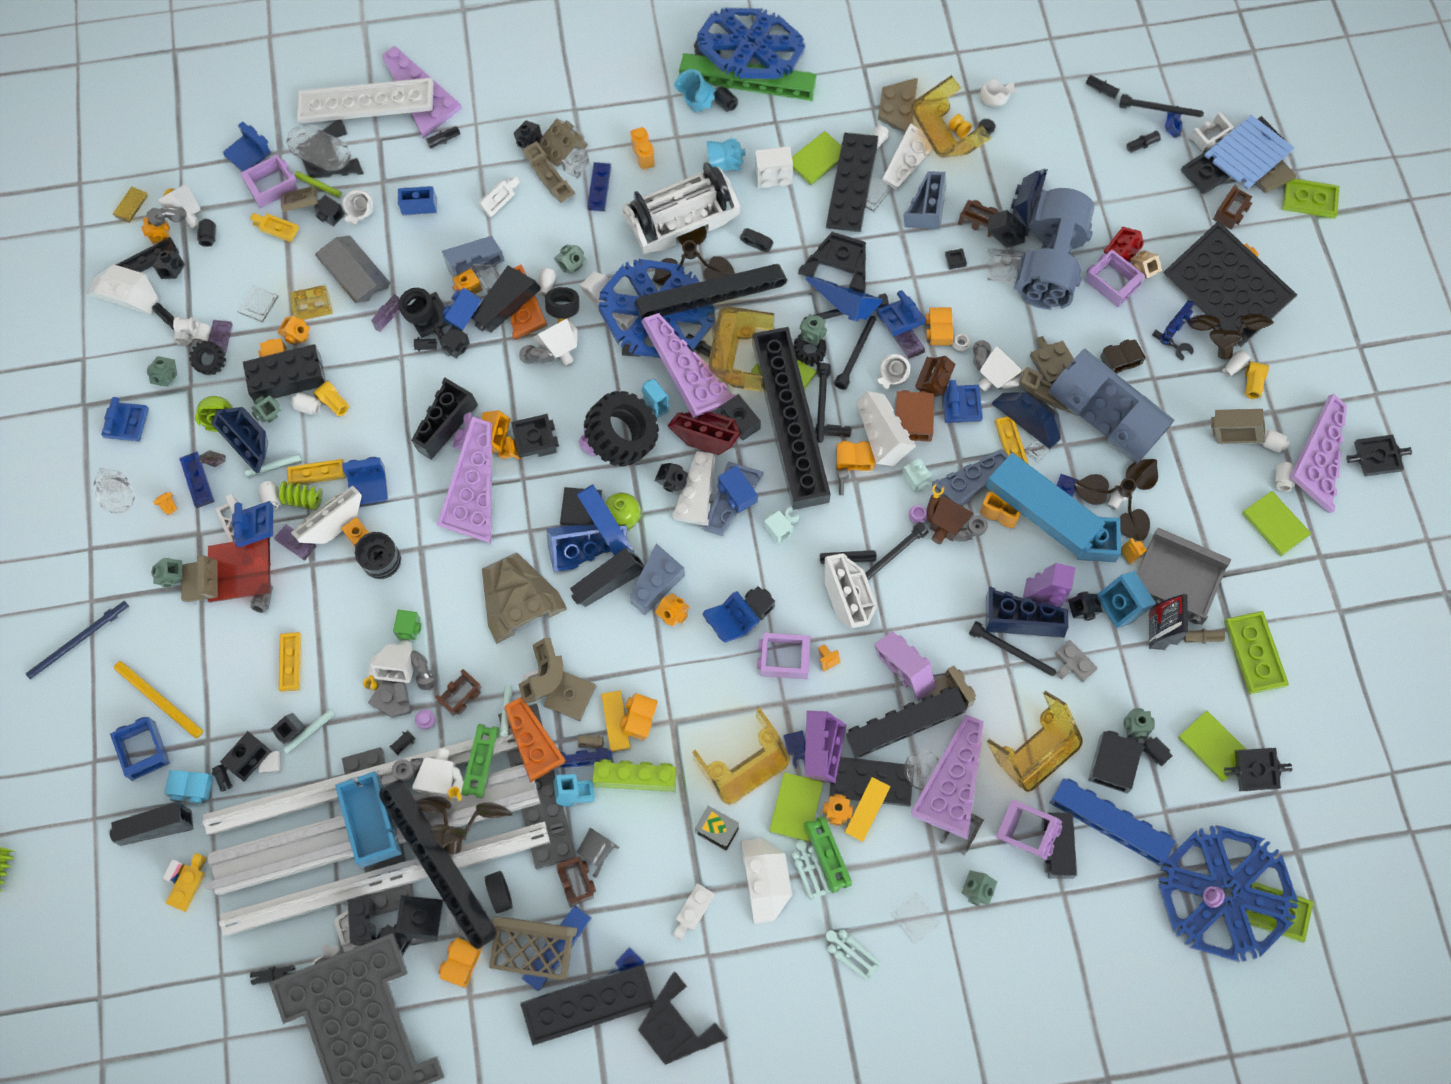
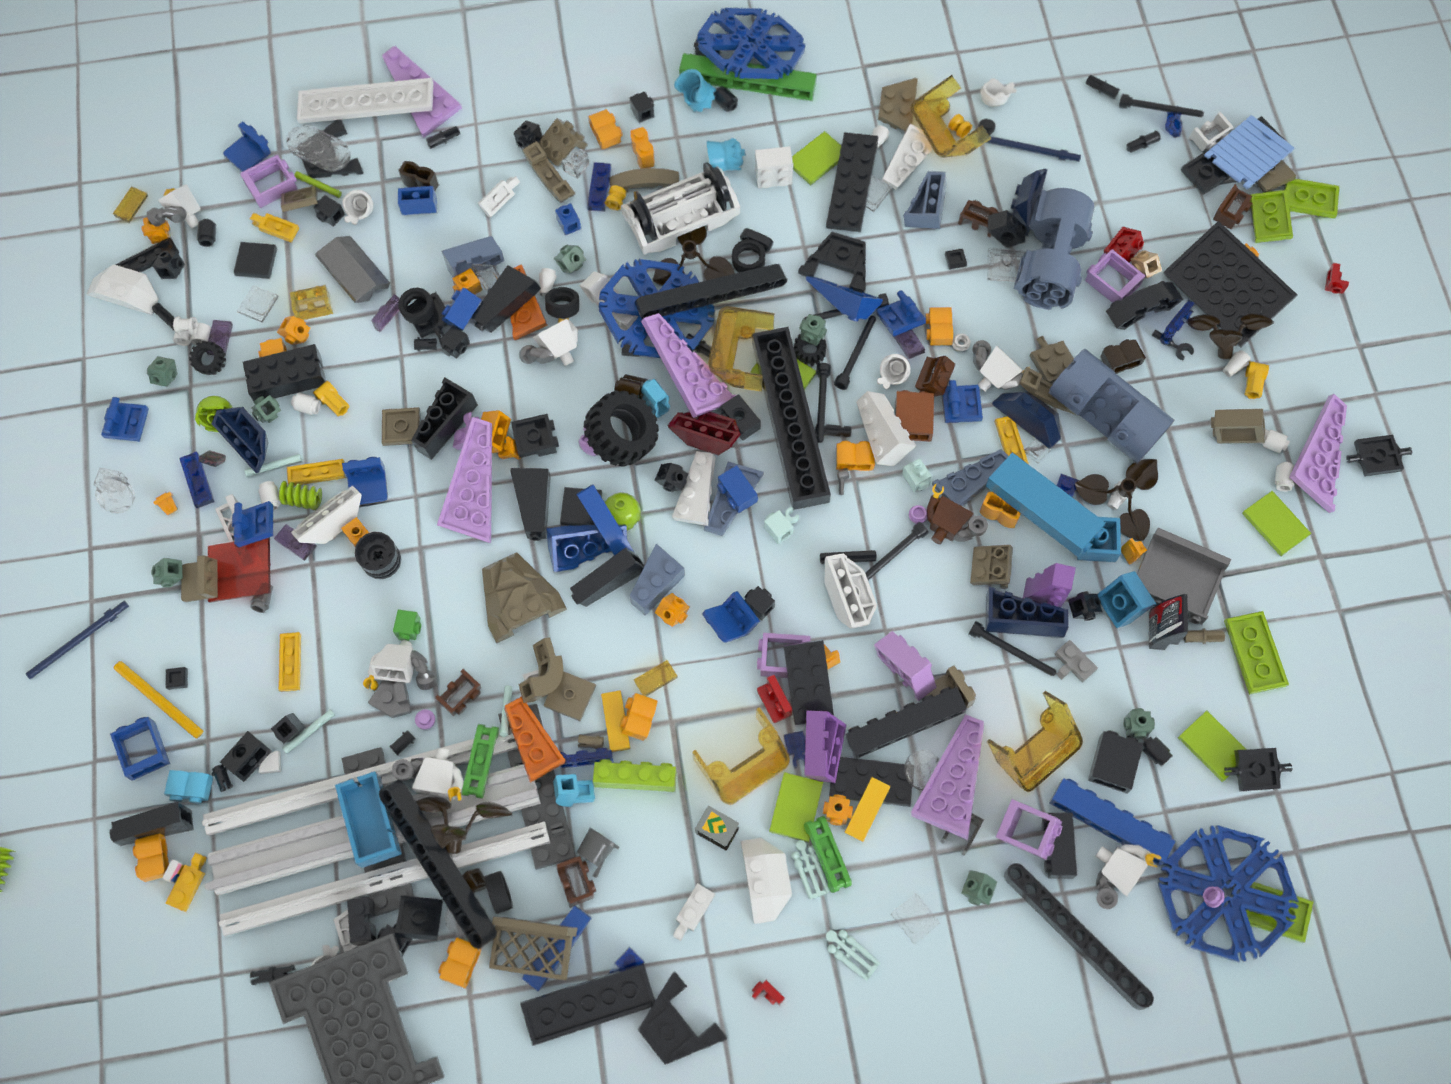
(151, 857): none -> light orange brick
(176, 678): none -> black tile
(255, 260): none -> black tile
(399, 425): none -> dark tan plate
(417, 176): none -> dark brown brick
(475, 880): none -> dark brown tile
(532, 494): none -> black slope
(568, 219): none -> blue brick
(604, 129): none -> light orange brick
(615, 197): none -> yellow wheel
(631, 384): none -> dark brown brick
(642, 106): none -> black brick
(645, 178): none -> dark tan slope
(655, 678): none -> clear yellow tile
(748, 245): none -> black tyre
(771, 995): none -> red bracket
(774, 700): none -> red bracket
(807, 679): none -> black plate
(992, 565): none -> dark tan plate
(1061, 154): none -> dark blue bar
(1088, 938): none -> black beam
(1123, 870): none -> white torso
(1152, 298): none -> black brick
(1271, 216): none -> lime tile
(1334, 281): none -> red bracket

